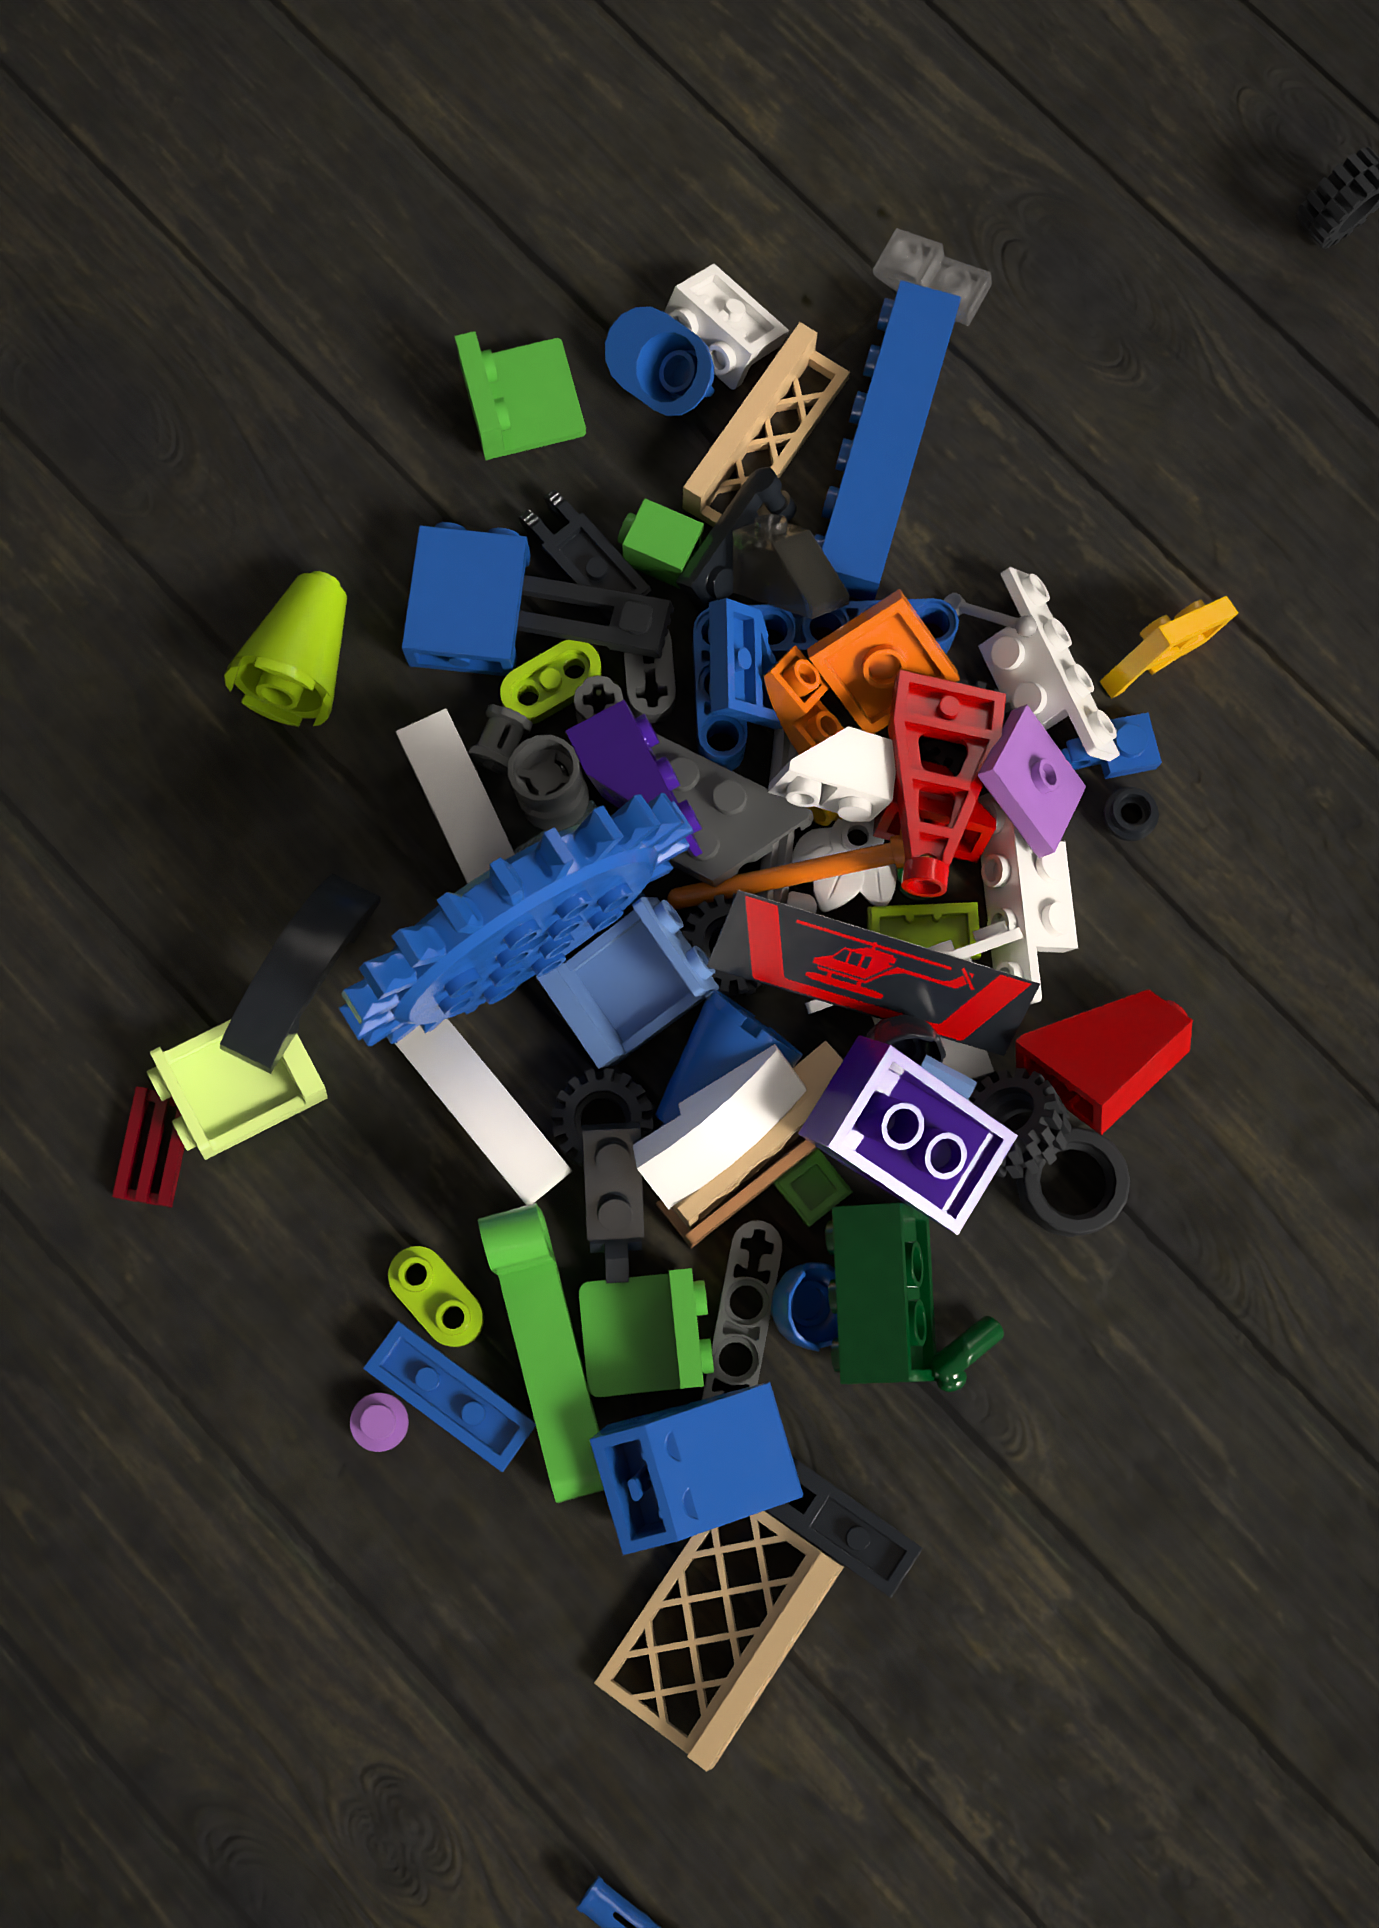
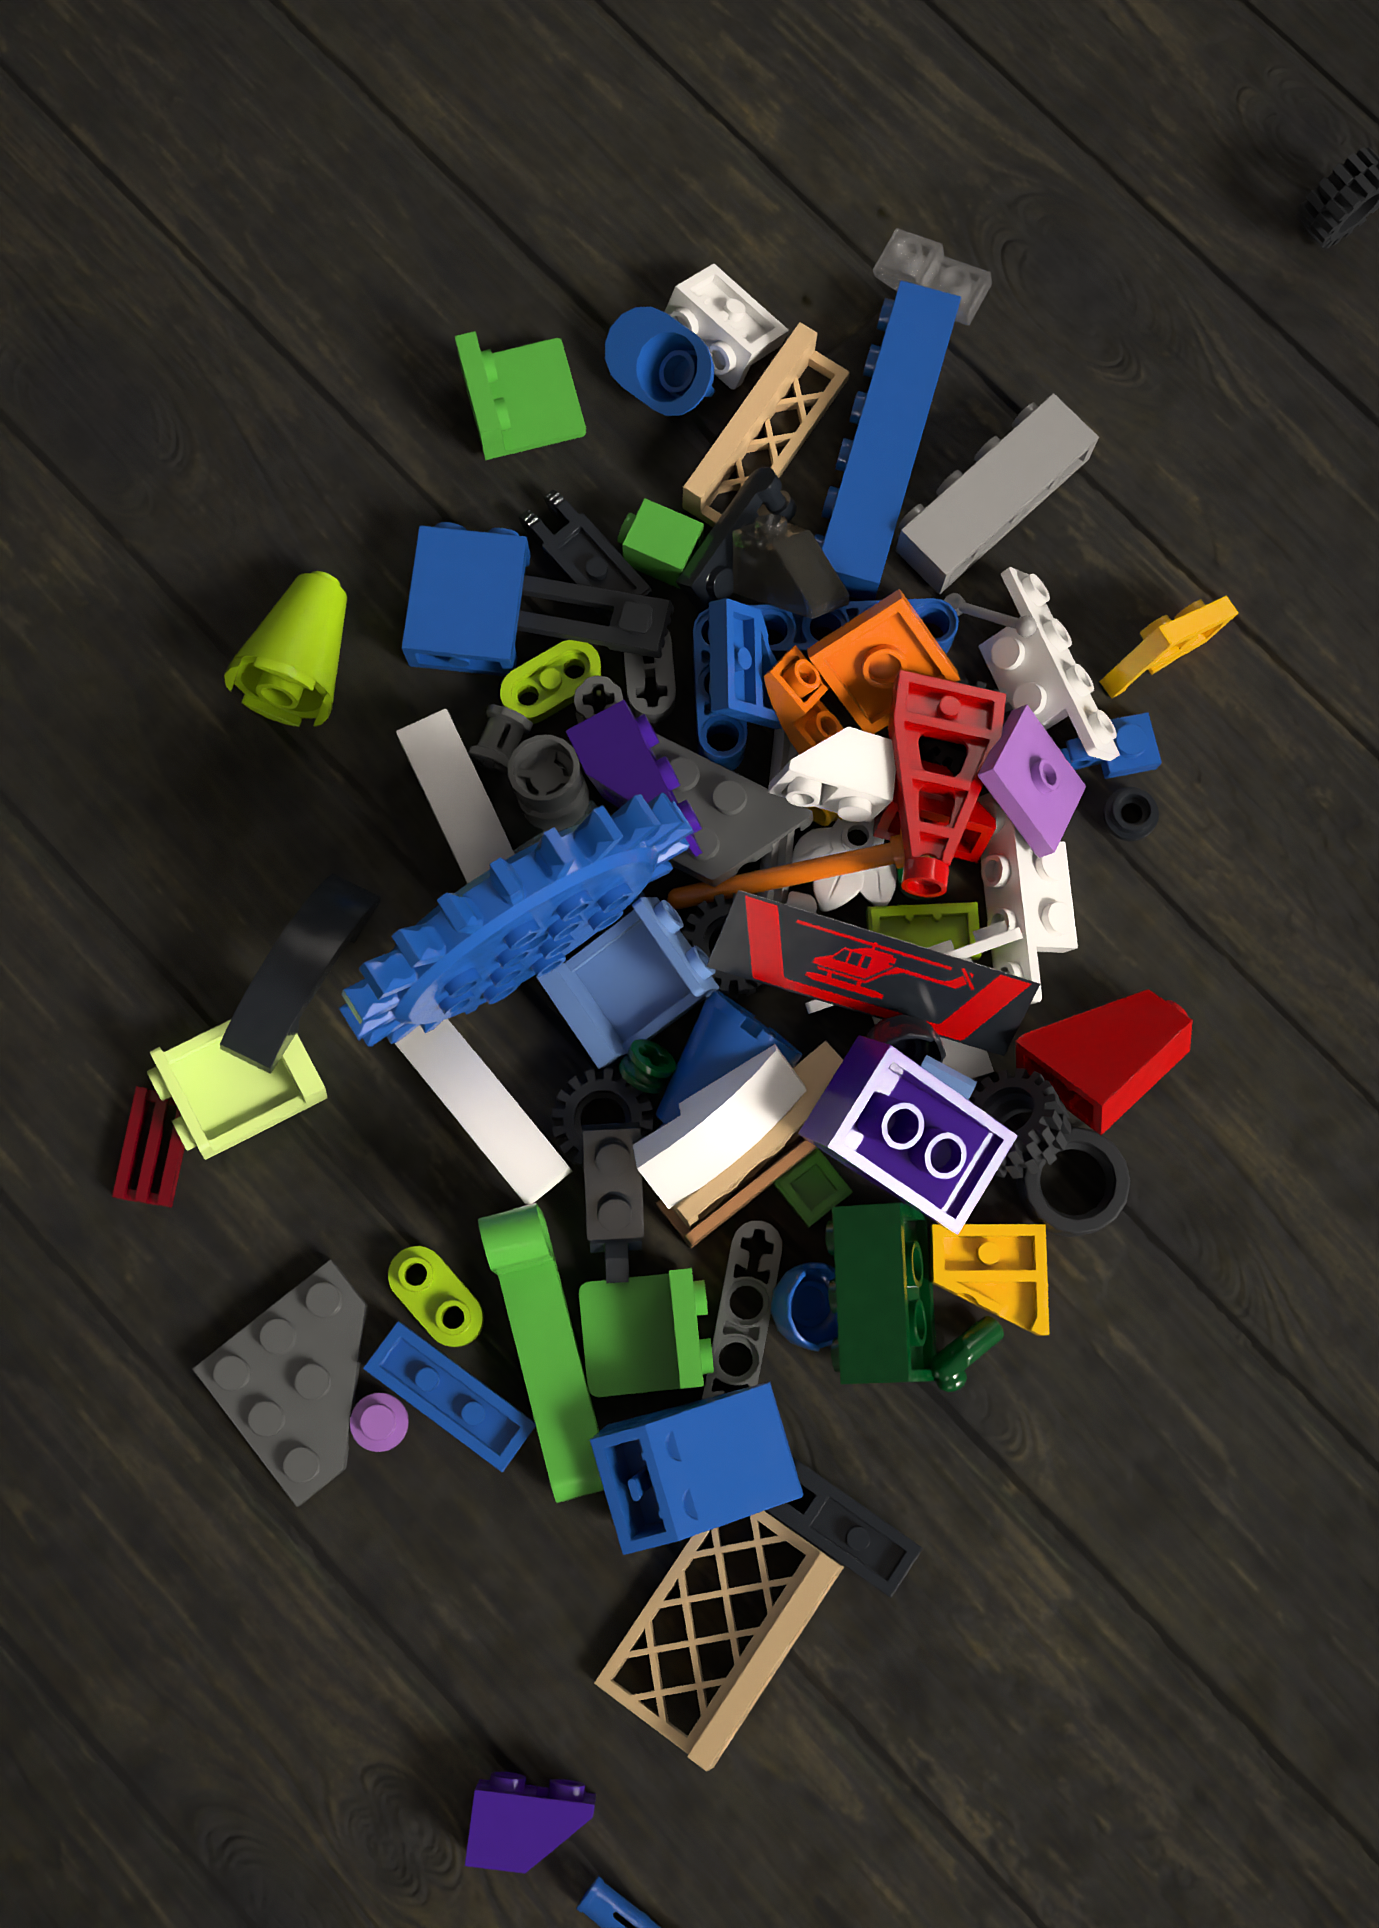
(295, 1380): none -> dark grey plate
(523, 1823): none -> dark purple slope
(647, 1066): none -> dark green bush
(995, 493): none -> light grey brick
(996, 1270): none -> yellow wing

